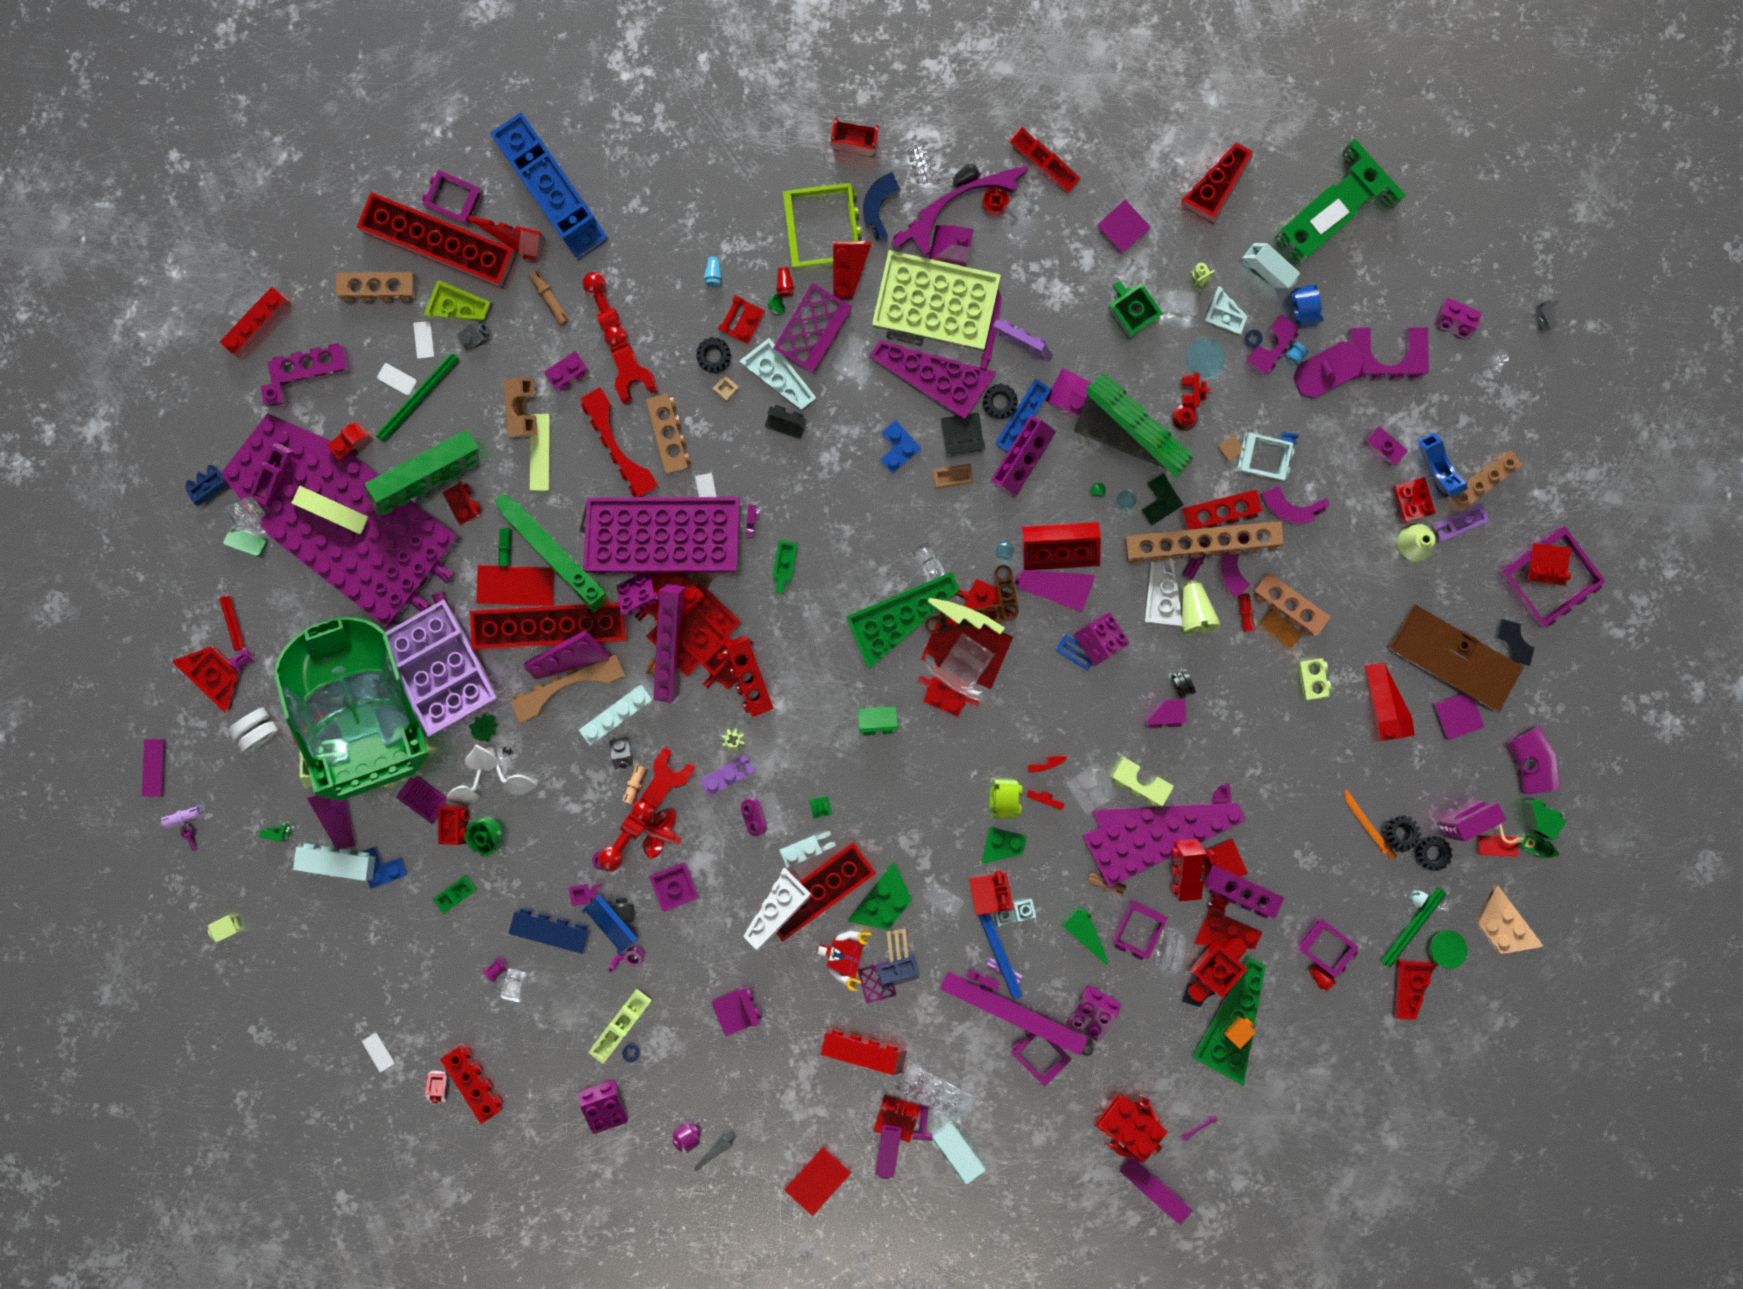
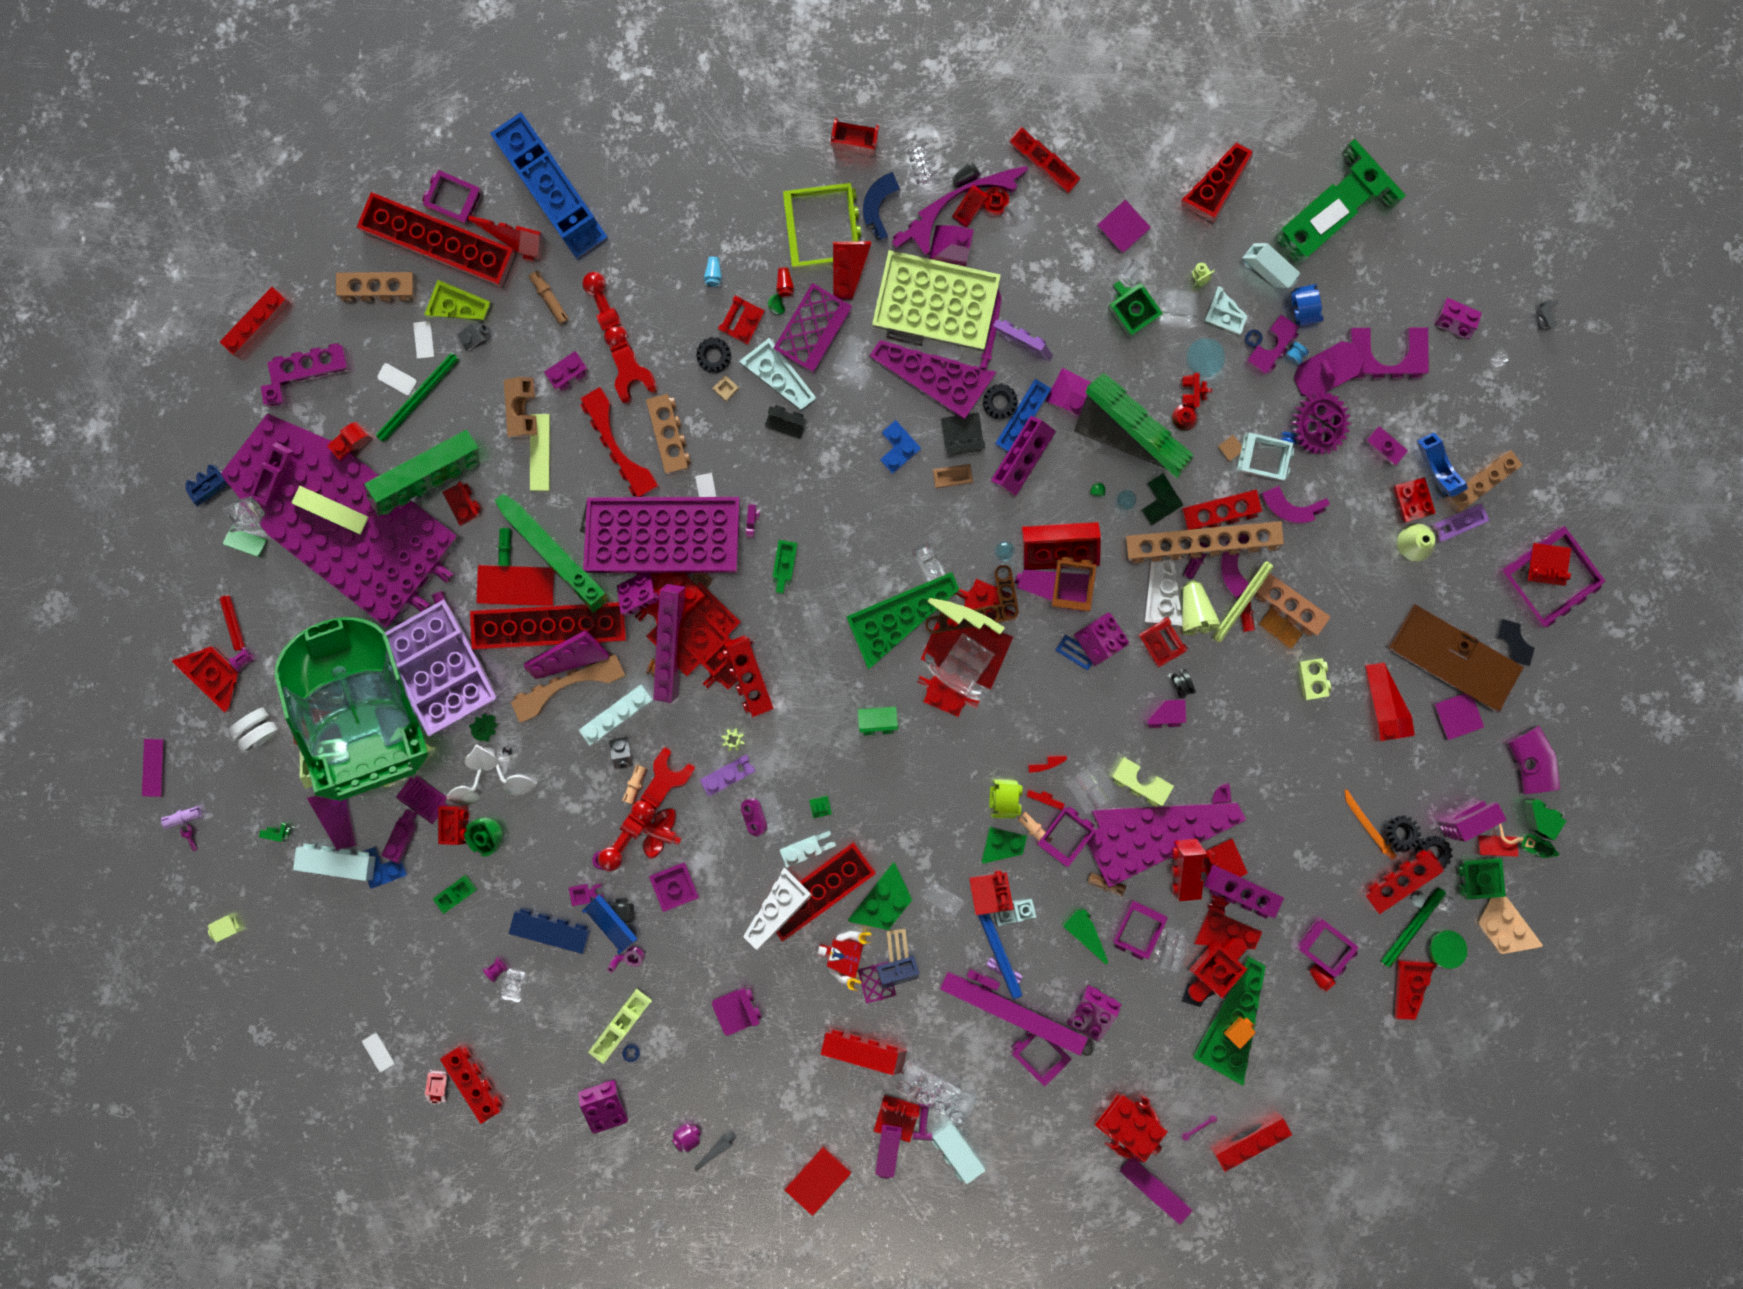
(400, 837): none -> magenta hinge
(970, 206): none -> red plate
(1033, 828): none -> light nougat pin
(1073, 815): none -> magenta window
(1074, 605): none -> dark orange window
(1158, 646): none -> red plate
(1241, 1150): none -> red arch
(1243, 601): none -> yellowish green axle
(1329, 407): none -> magenta gear
(1382, 902): none -> red brick
(1482, 878): none -> green plate

